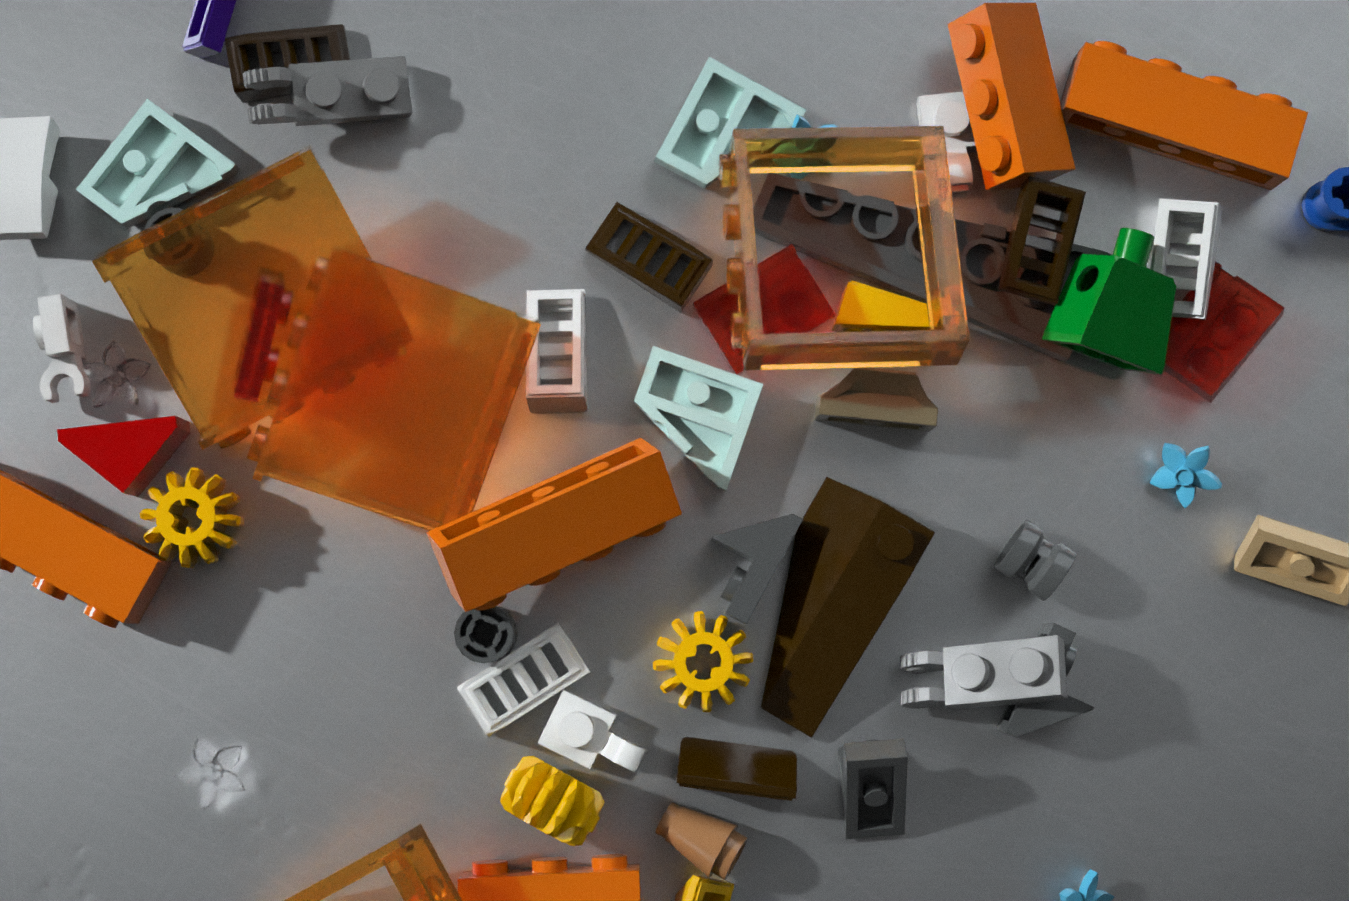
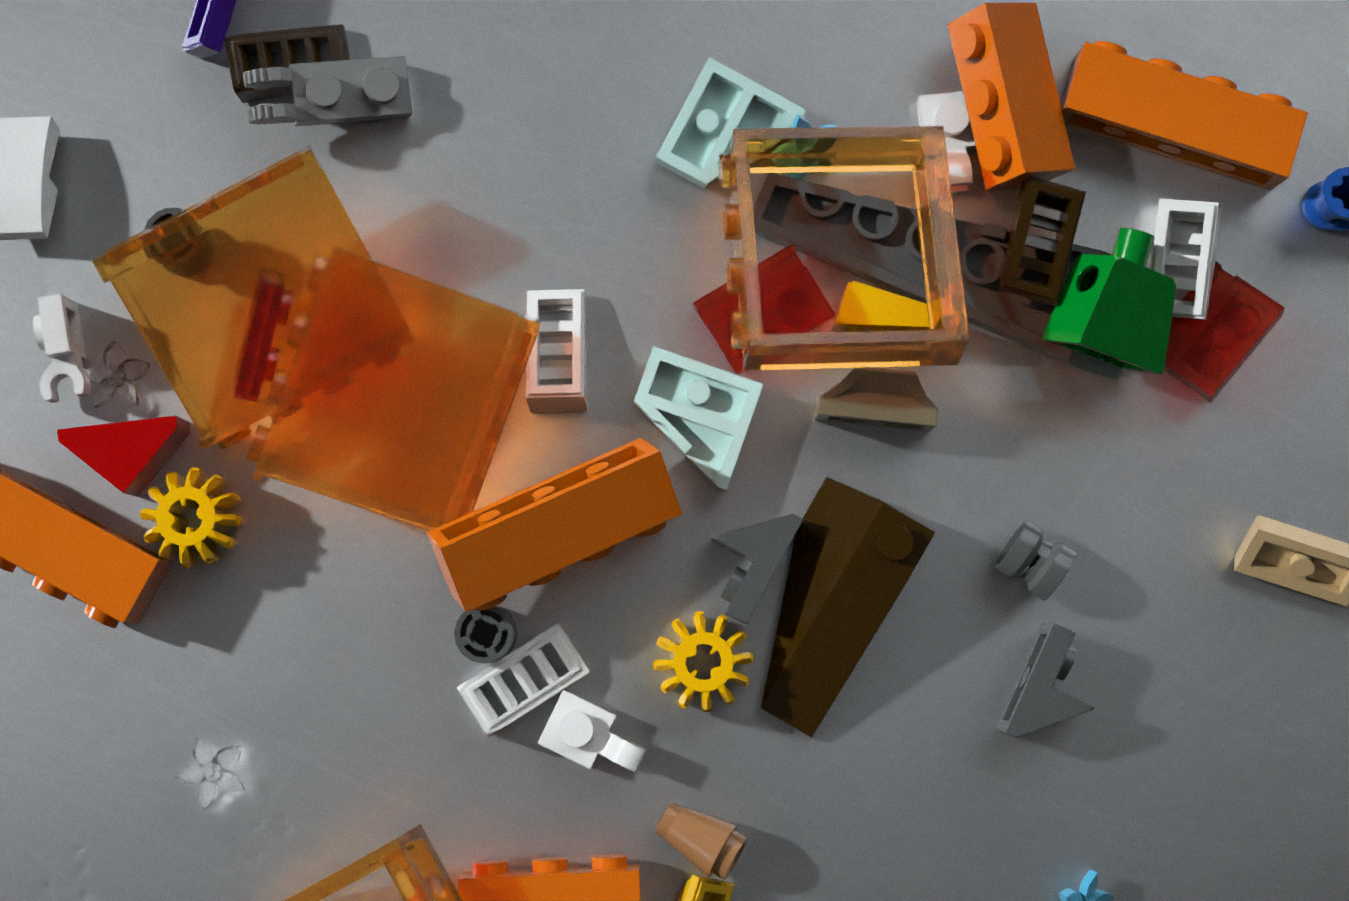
(153, 168): light aqua wing -> none
(552, 801): yellow gear -> none
(677, 296): dark brown slope -> none
(737, 768): dark brown slope -> none
(873, 787): dark grey slope -> none
(990, 674): light grey hinge -> none
(1185, 472): medium azure plant -> none

